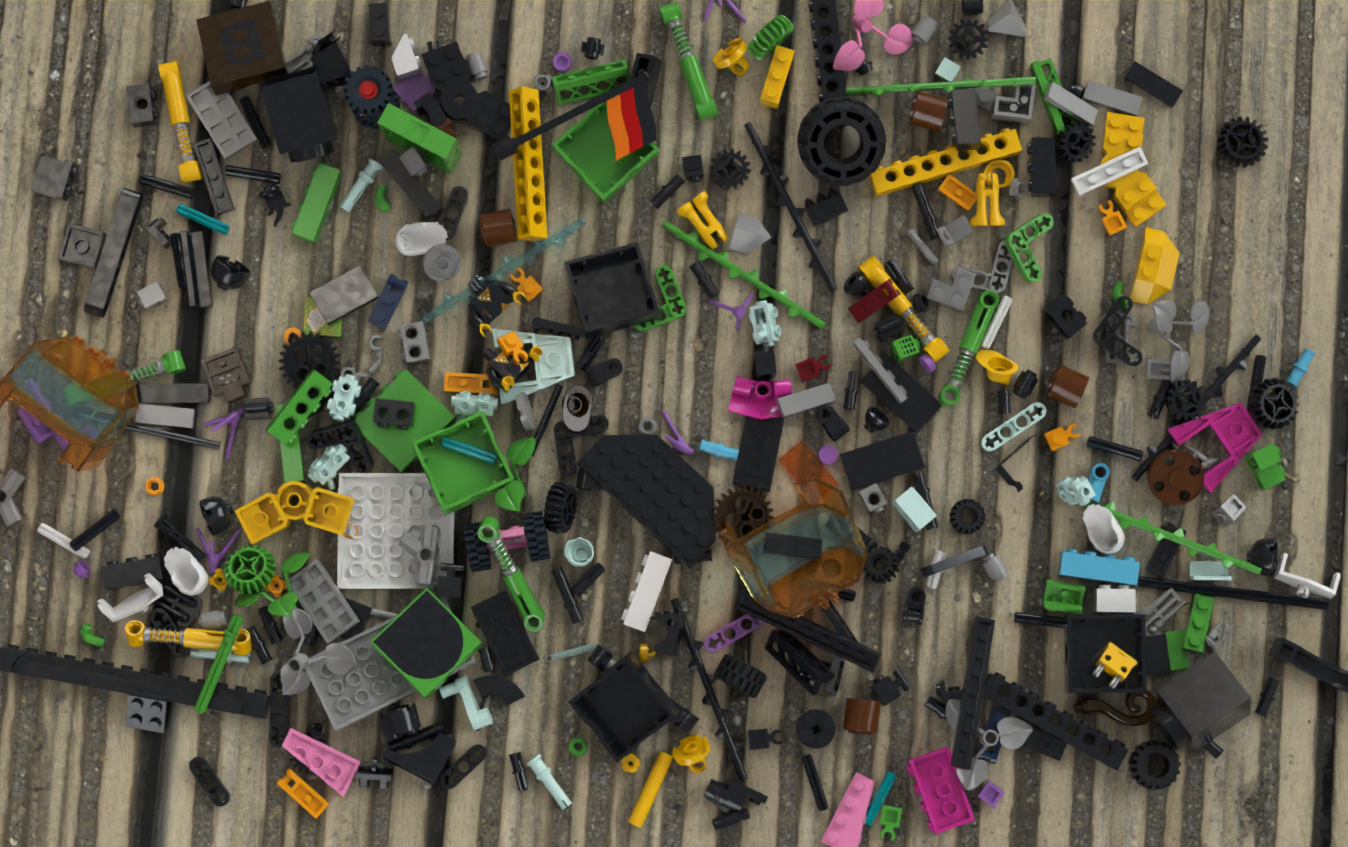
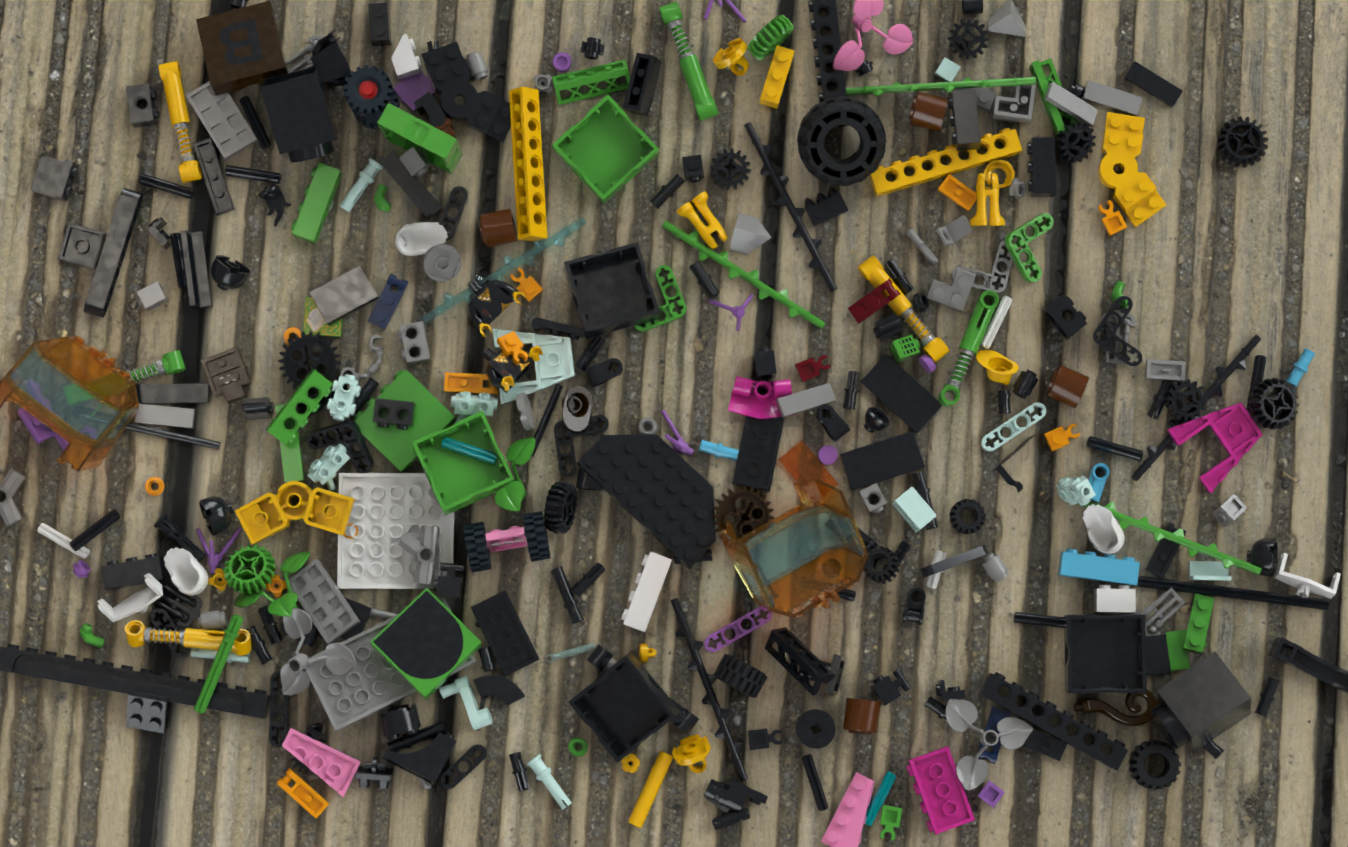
(203, 219): teal axle -> none
(214, 796): black beam -> none
(232, 419): medium lavender plant -> none
(512, 575): bright green piece -> none
(579, 552): light aqua hair -> none
(627, 113): flag -> none
(671, 643): black tile -> none
(765, 330): light aqua brick -> none
(793, 545): black tile -> none
(812, 633): black plate -> none
(838, 622): black tile -> none
(856, 284): black brick -> none
(875, 364): light grey plate -> none
(923, 30): light grey brick -> none
(926, 210): black pin -> none
(972, 693): black plate -> none
(1063, 597): bright green bracket -> none
(1109, 171): white plate -> none
(1115, 663): yellow piece -> none
(1154, 267): yellow wedge -> none
(1162, 324): light grey plant -> none
(1175, 477): reddish brown piece -> none
(1204, 460): light grey piece -> none
(1213, 637): light grey piece -> none
(1265, 466): bright green brick -> none

